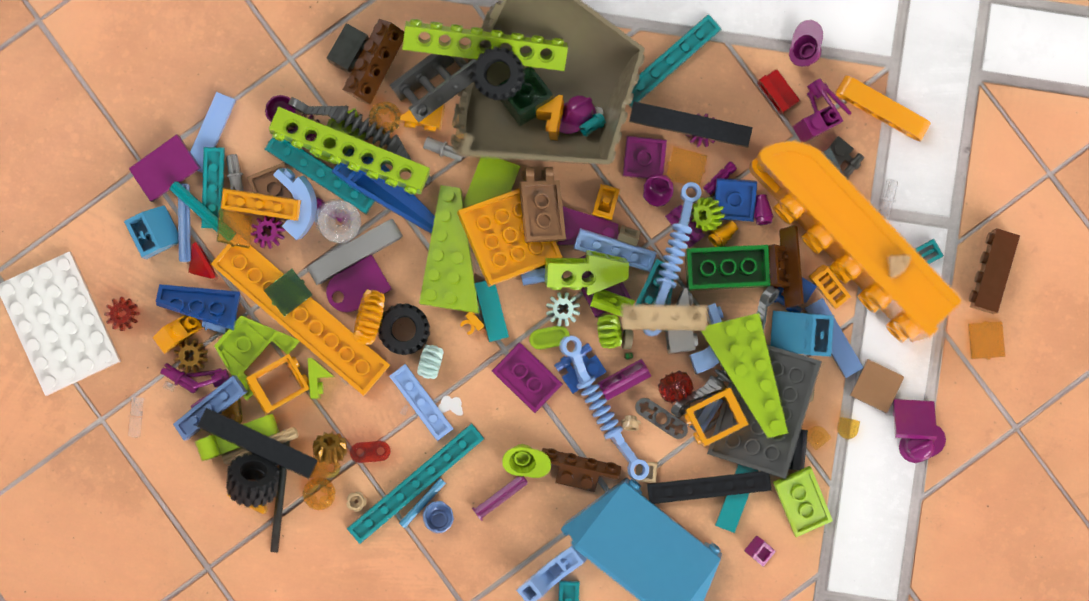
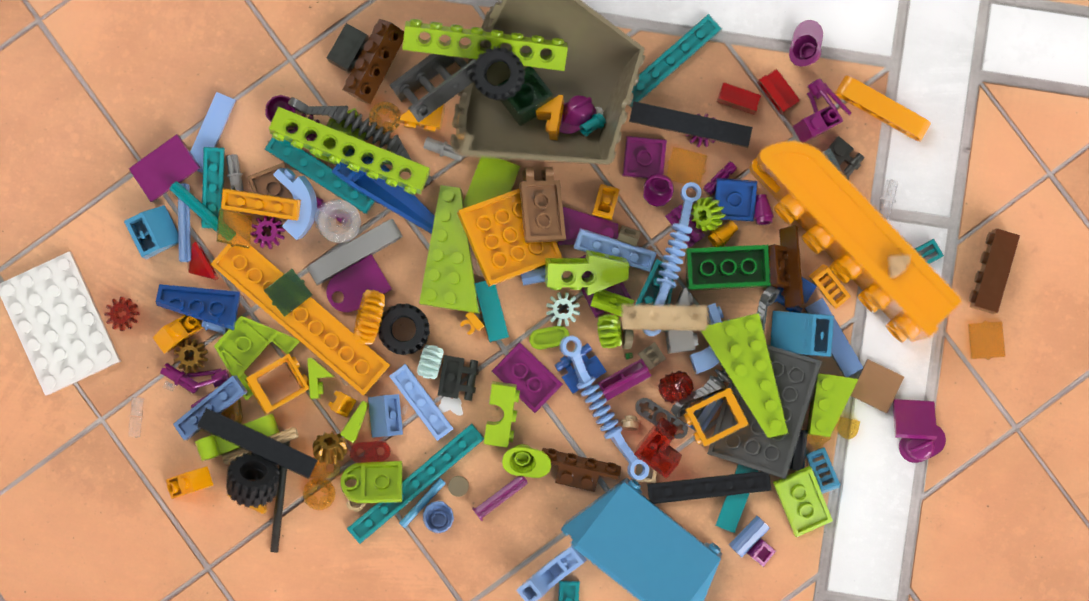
(189, 482): none -> light orange slope
(342, 404): none -> light orange tile
(353, 426): none -> lime slope
(375, 482): none -> lime tile
(385, 415): none -> medium blue panel
(451, 378): none -> pearl dark grey plate
(458, 486): none -> dark tan tile
(500, 432): none -> lime arch
(652, 356): none -> dark tan tile
(655, 448): none -> clear red brick
(738, 98): none -> red panel
(749, 536): none -> medium blue axle
(828, 403): none -> lime wedge
(829, 487): none -> dark azure slope

